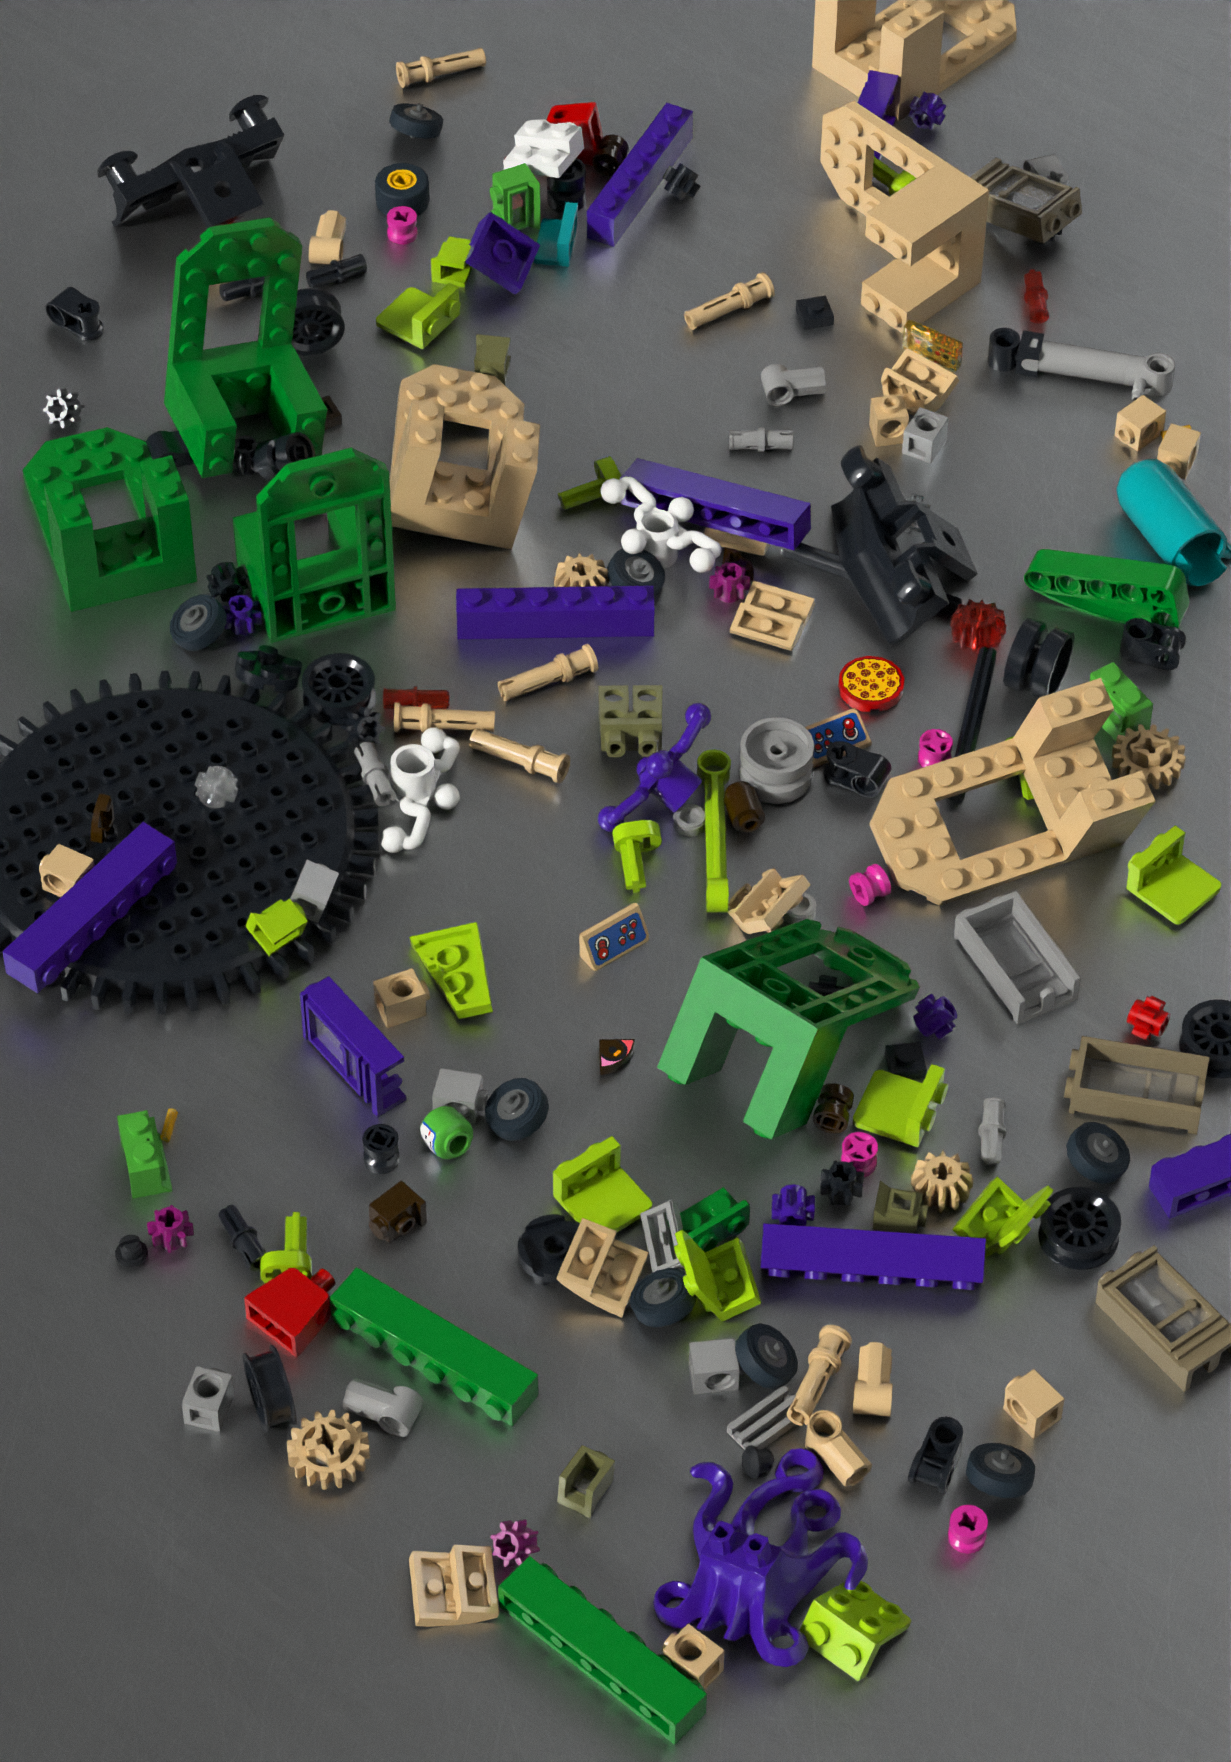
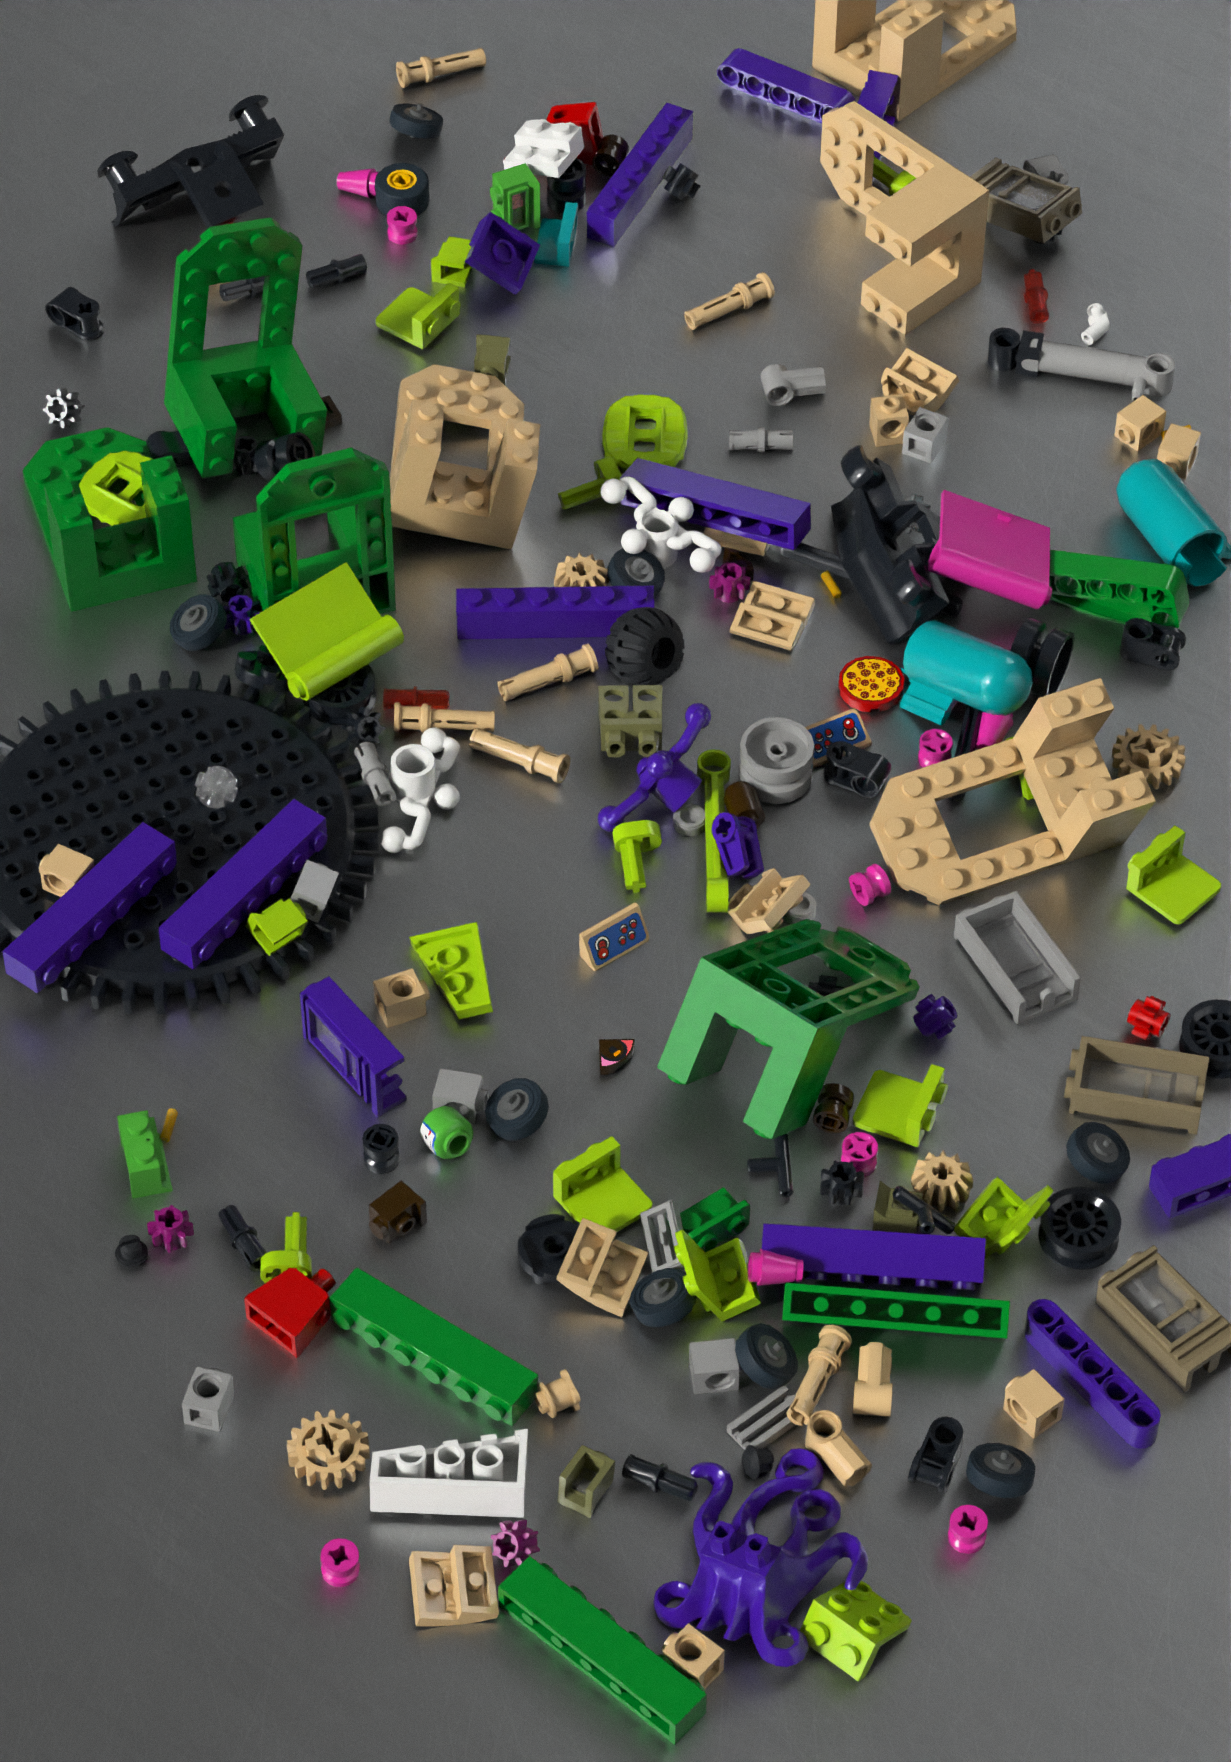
(102, 818): dark brown tile -> none
(106, 505): none -> lime piece
(243, 884): none -> dark purple brick
(269, 1388): black wheel -> none
(316, 322): black wheel -> none
(325, 632): none -> lime door
(328, 240): tan piece -> none
(344, 1571): none -> dark pink wheel
(358, 182): none -> dark pink cone
(392, 1409): light grey piece -> none
(453, 1478): none -> white wedge
(557, 1395): none -> tan brick
(644, 646): none -> black wheel
(659, 1478): none -> black axle
(668, 436): none -> lime piece
(739, 845): none -> dark purple piece
(773, 1268): none -> dark pink cone
(779, 1164): none -> black piece
(781, 85): none -> dark purple beam
(793, 1206): dark purple gear -> none
(814, 312): black plate -> none
(835, 587): none -> yellow leg
(896, 1310): none -> green brick
(906, 1060): black plate -> none
(927, 110): dark purple gear -> none
(927, 1215): none -> black piece
(932, 345): clear yellow tile -> none
(960, 667): none -> teal piece
(978, 625): clear red gear -> none
(992, 551): none -> dark pink door
(992, 1130): light grey axle -> none
(993, 729): none -> dark pink cone
(1096, 1388): none -> dark purple beam
(1098, 324): none -> white arm
(1129, 702): bright green window -> none

